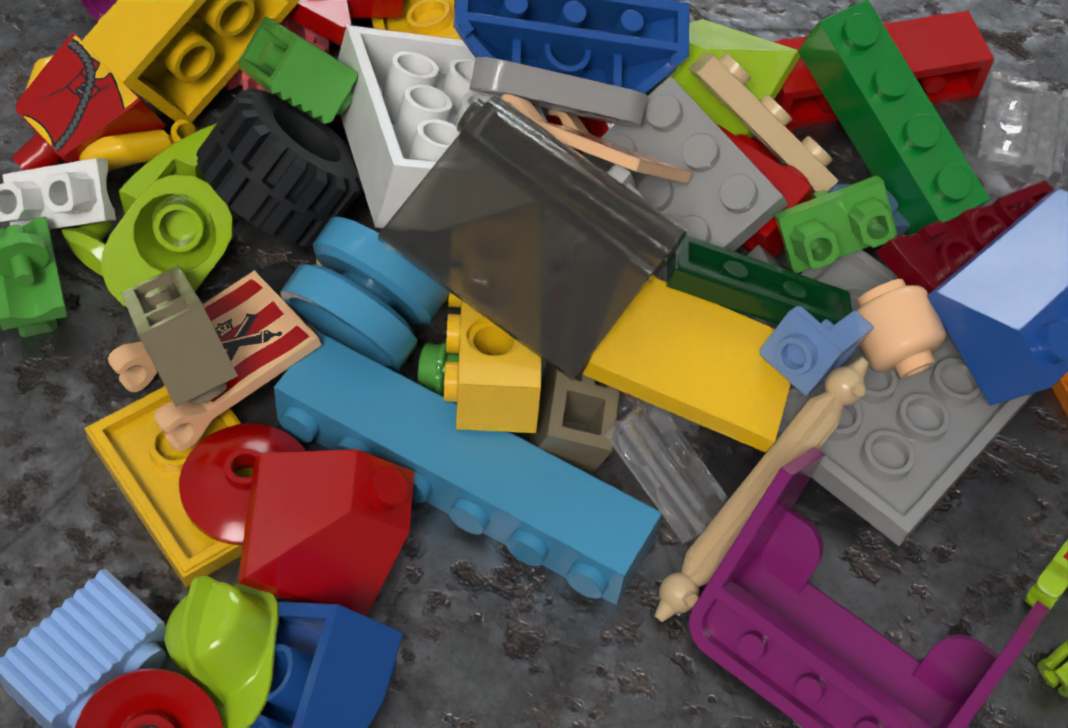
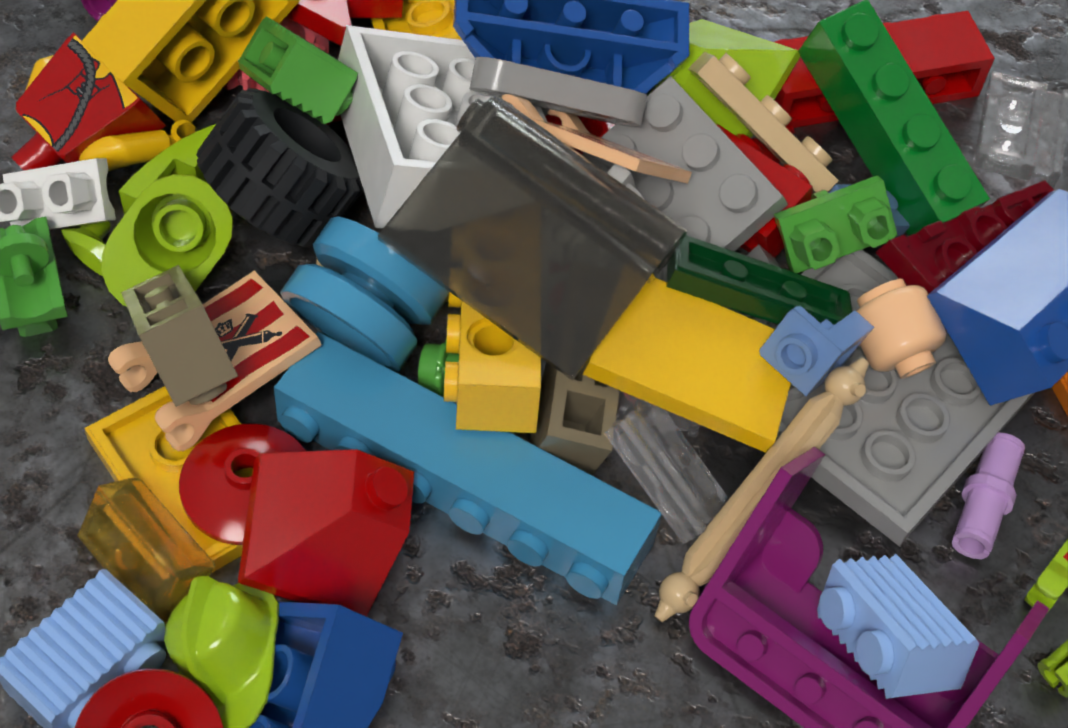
(143, 545): none -> clear yellow slope
(896, 627): none -> light blue brick
(988, 496): none -> lavender pin

